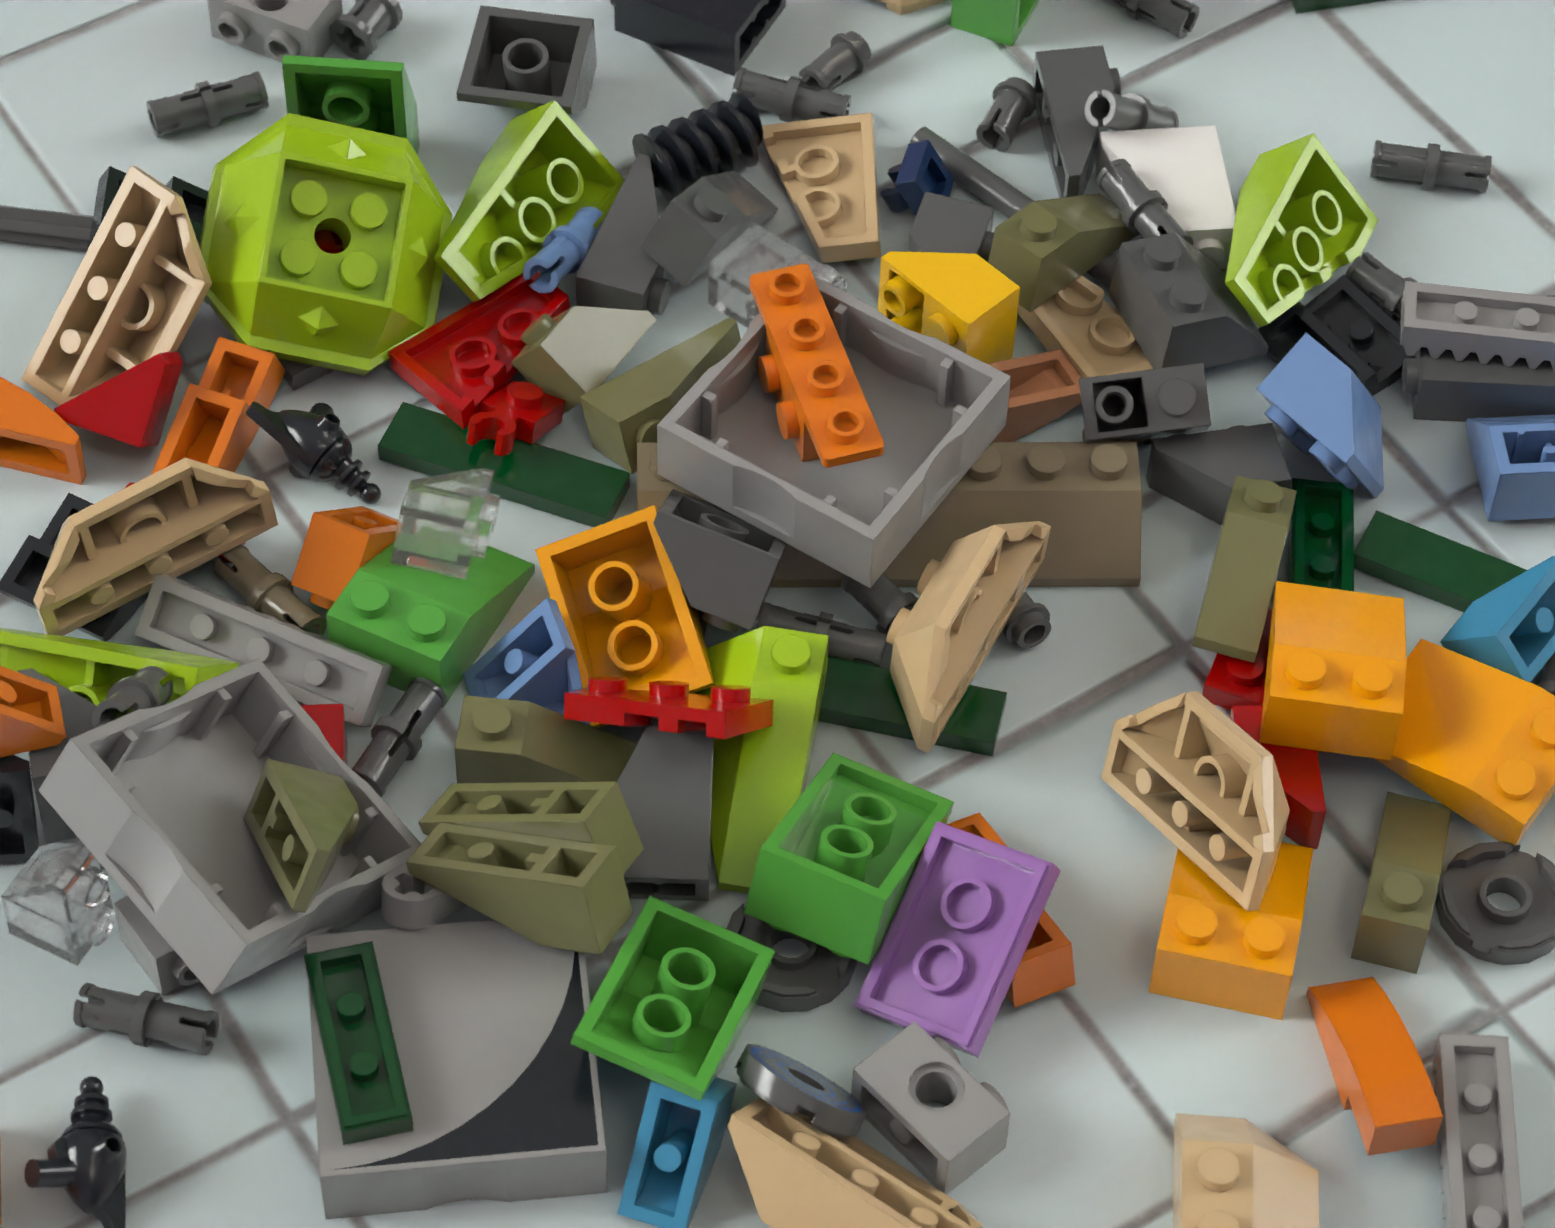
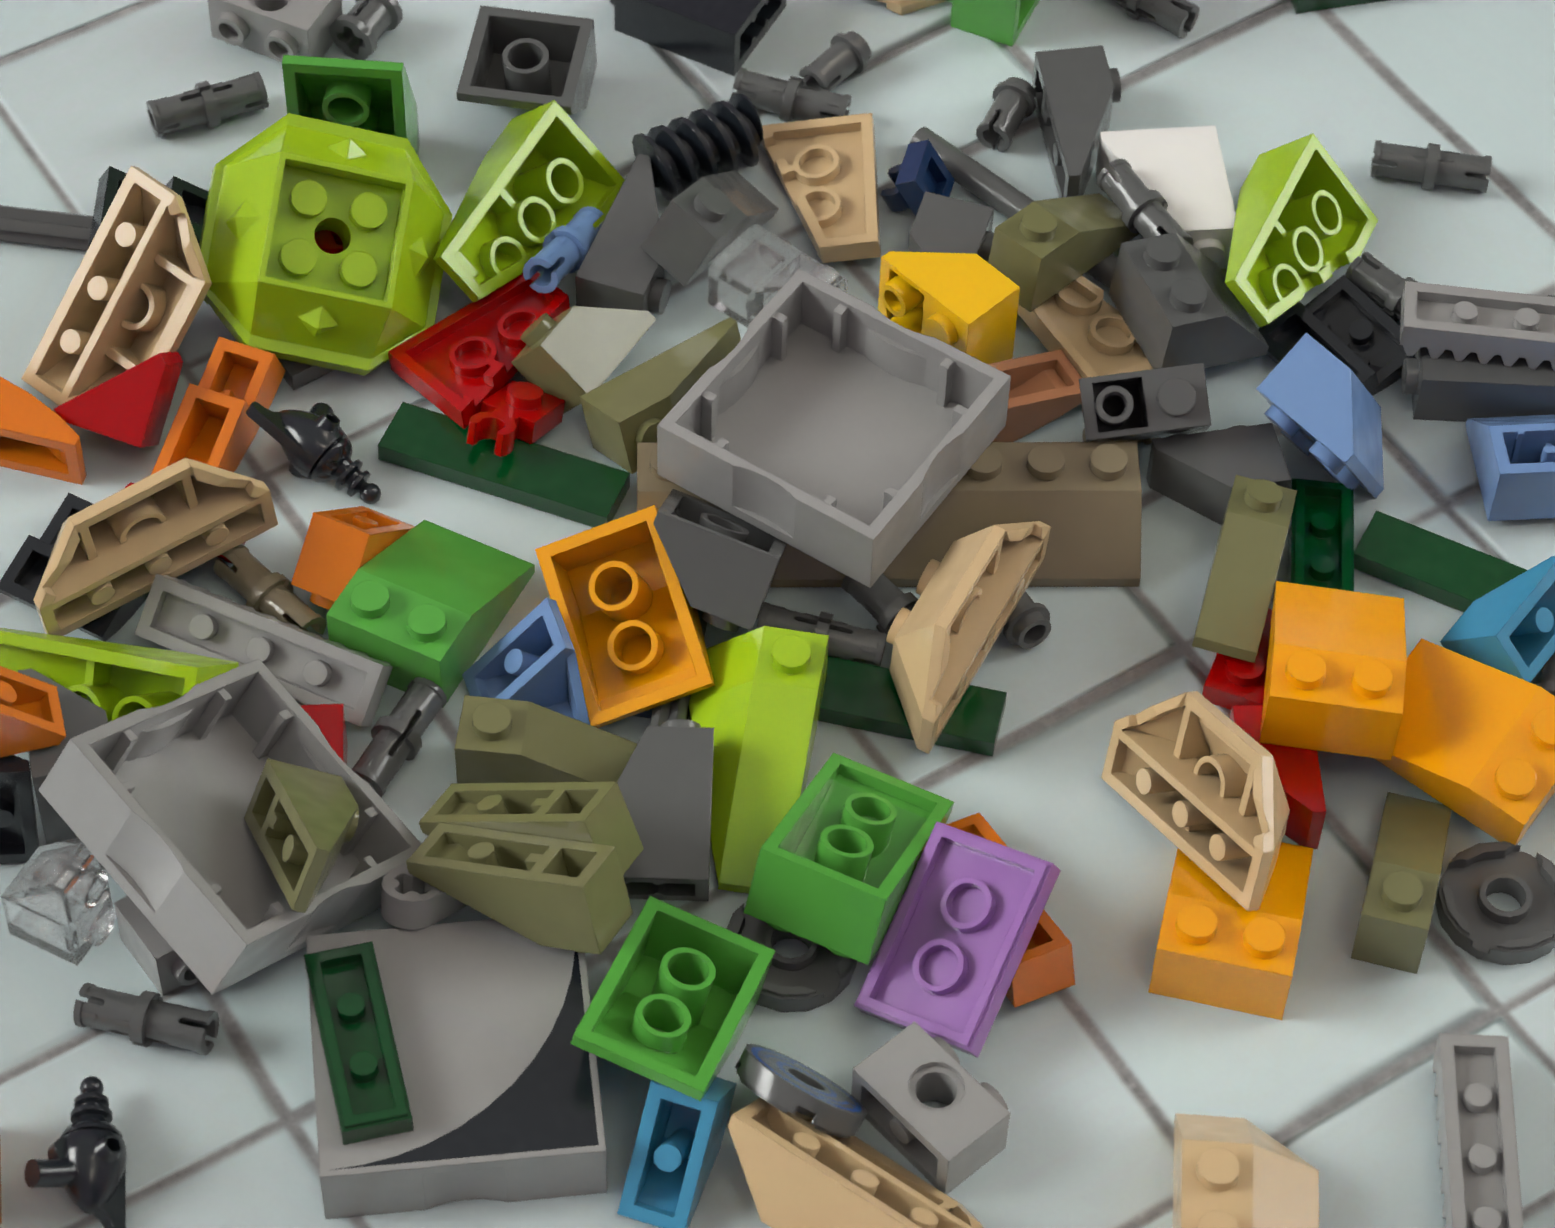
(134, 693): dark grey pin -> none
(446, 522): clear slope -> none
(722, 714): red wing -> none
(811, 372): orange bracket -> none
(1127, 112): dark grey pin -> none
(1375, 1066): orange slope -> none

